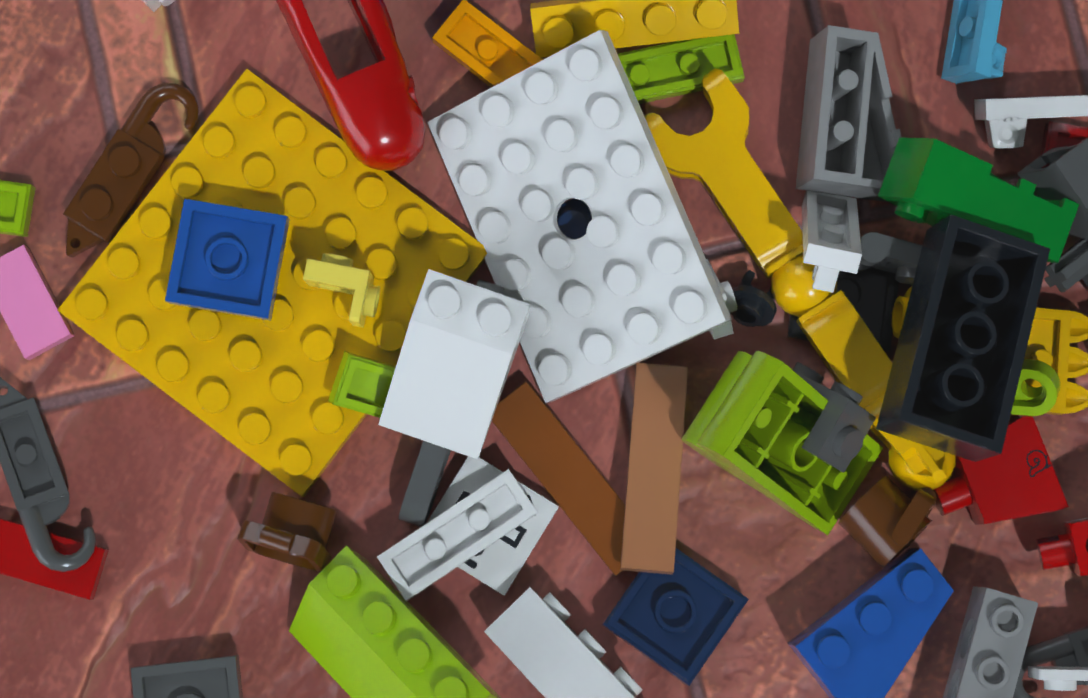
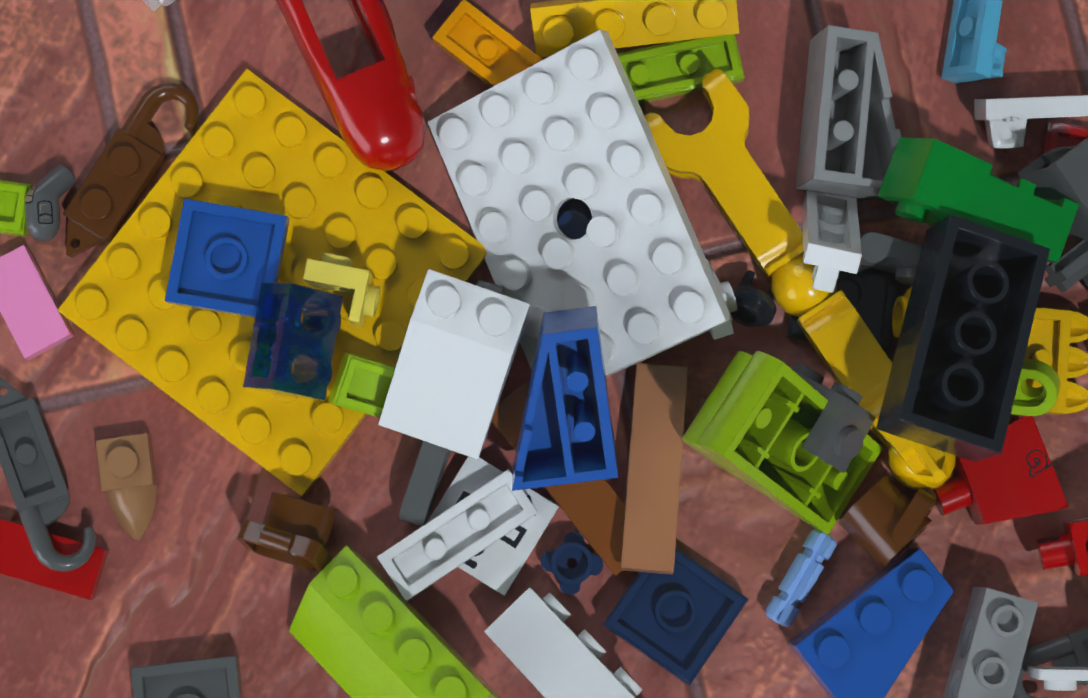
(42, 203): none -> dark grey arm
(129, 480): none -> medium nougat plate
(283, 339): none -> clear blue brick
(567, 407): none -> blue wedge
(571, 578): none -> dark blue plate
(800, 578): none -> light blue axle

